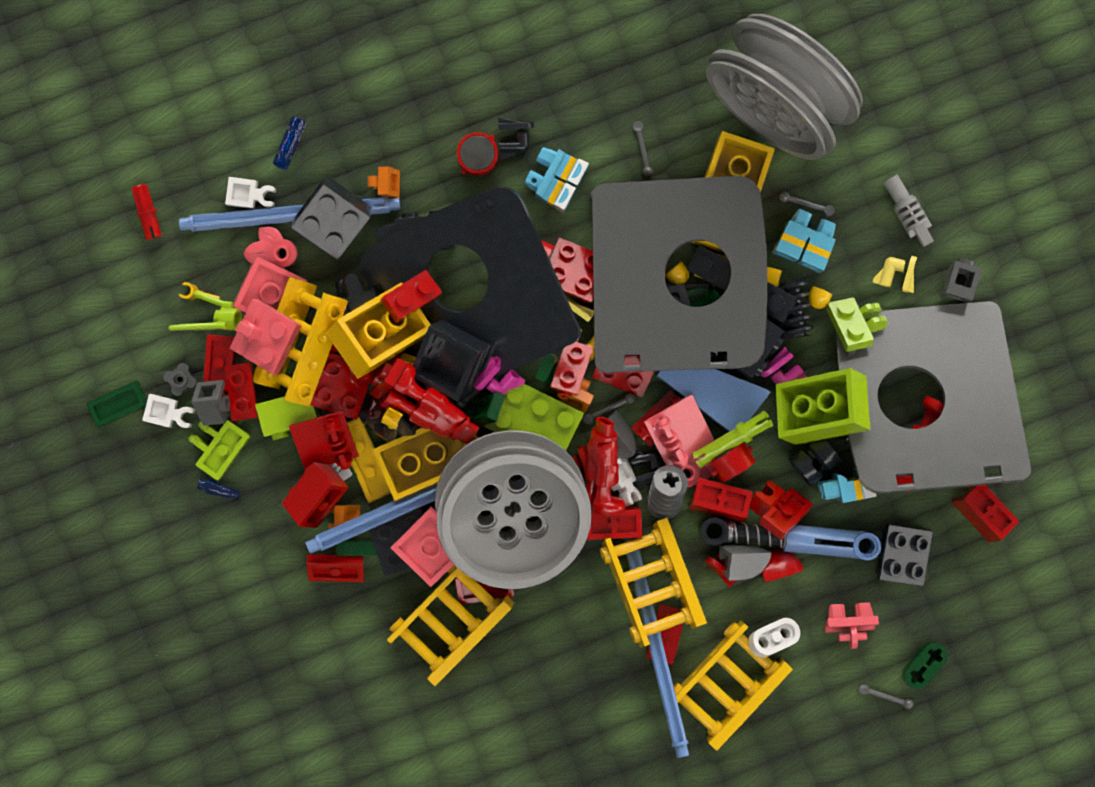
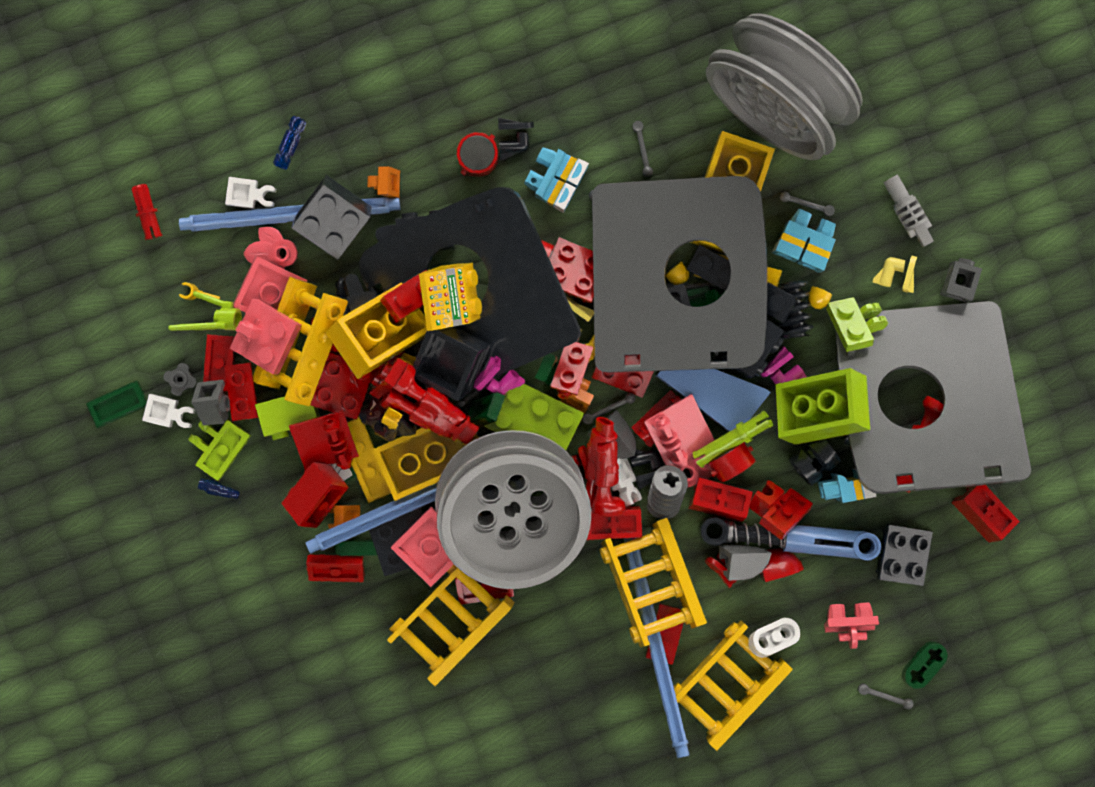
(450, 296): none -> yellow slope

